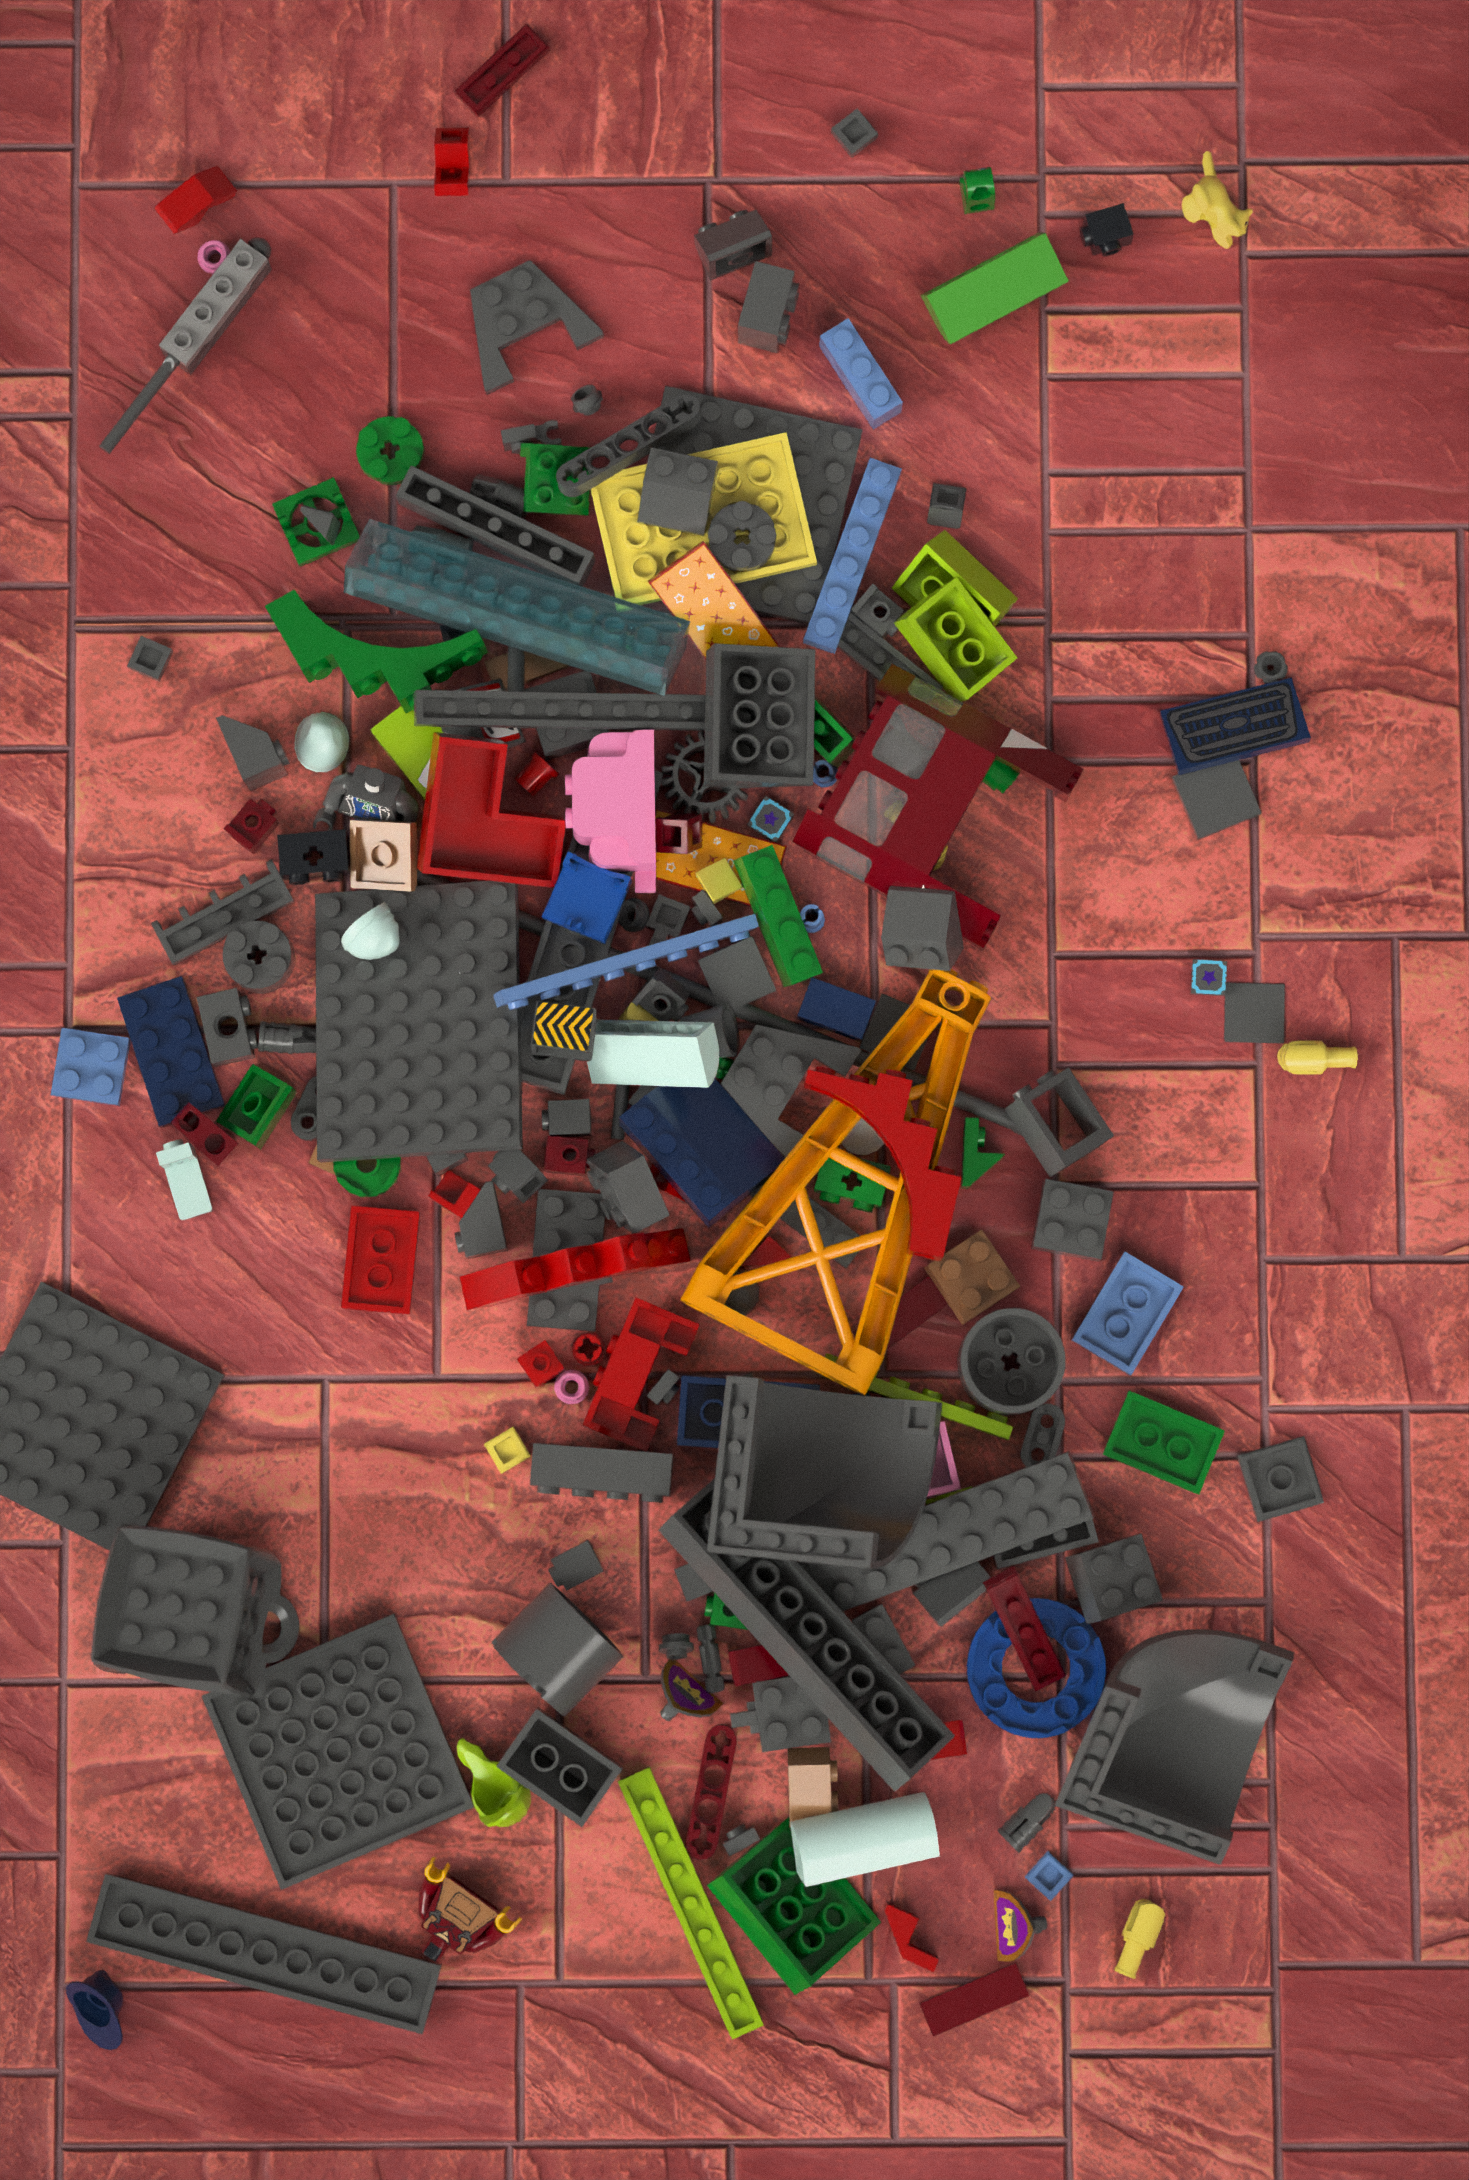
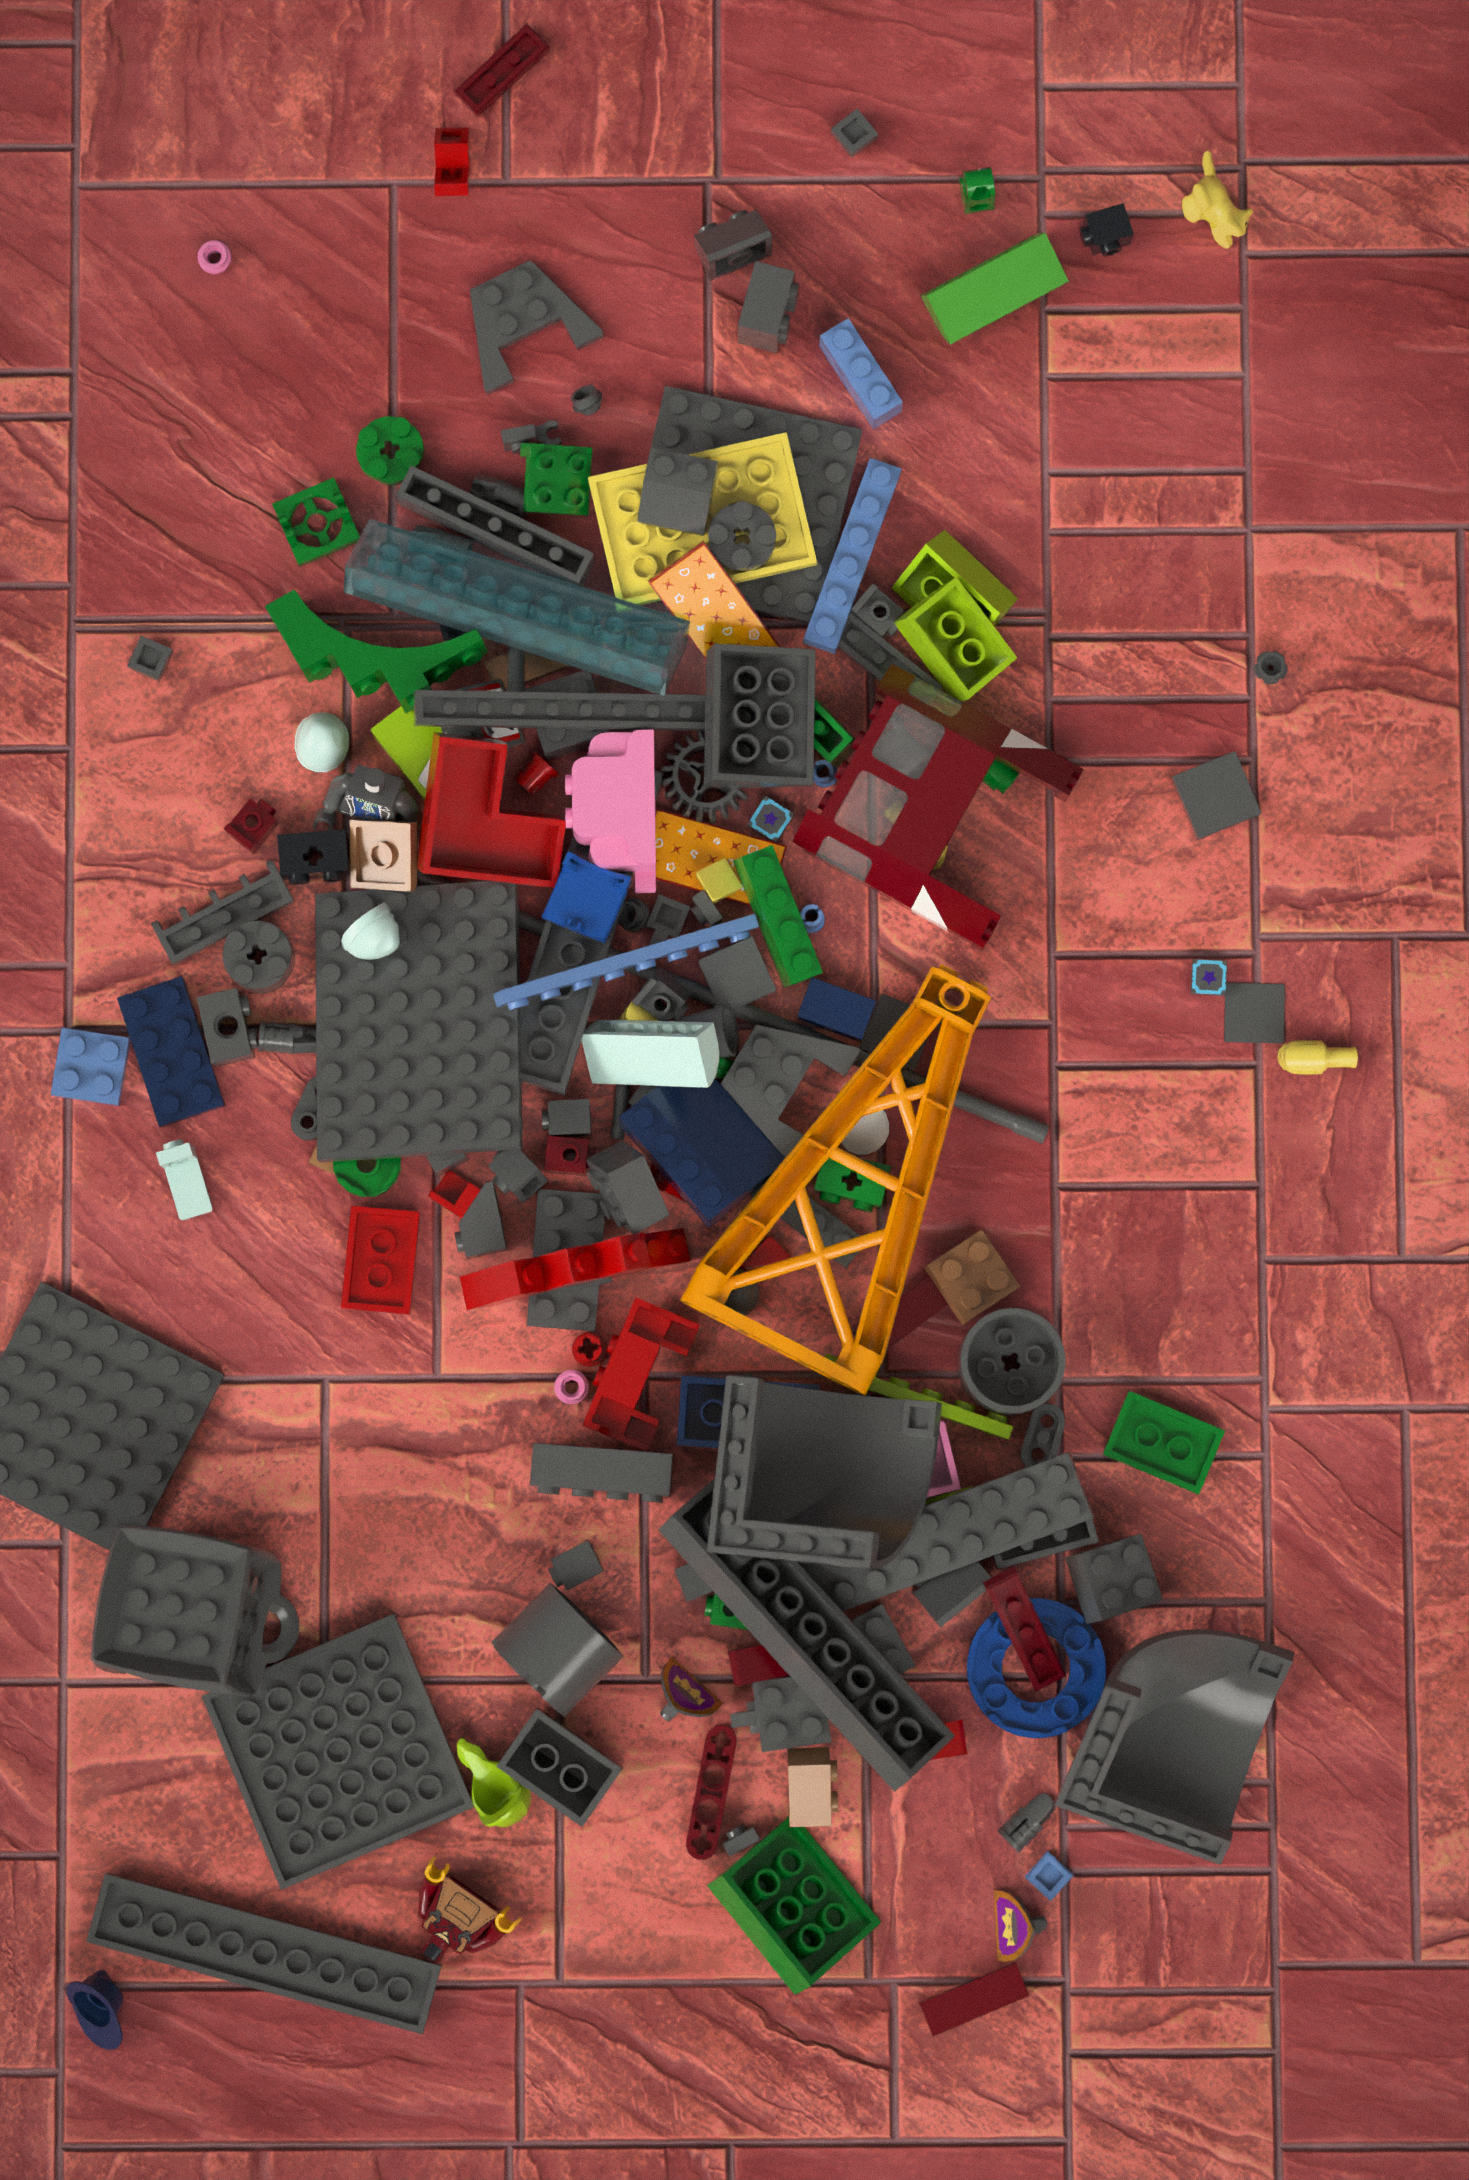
(194, 197): red slope -> none
(202, 323): light grey piece -> none
(204, 1133): dark red leg -> none
(254, 753): dark grey slope -> none
(256, 1106): green slope -> none
(323, 521): dark grey slope -> none
(507, 1450): light yellow tile -> none
(541, 1364): red brick -> none
(563, 1031): piece -> none
(622, 459): dark grey beam -> none
(665, 1388): dark grey plate -> none
(676, 1646): dark grey plate -> none
(678, 833): dark red brick -> none
(690, 1903): lime plate -> none
(710, 1658): dark grey axle -> none
(864, 1839): light aqua brick -> none
(883, 1106): red arch -> none
(903, 1926): red slope -> none
(921, 928): dark grey slope -> none
(946, 506): dark grey slope -> none
(973, 1162): green slope -> none
(1038, 1134): dark grey window -> none
(1072, 1220): dark grey brick -> none
(1127, 1313): medium blue plate -> none
(1140, 1935): light yellow arm -> none
(1235, 726): tile -> none
(1280, 1479): dark grey tile -> none

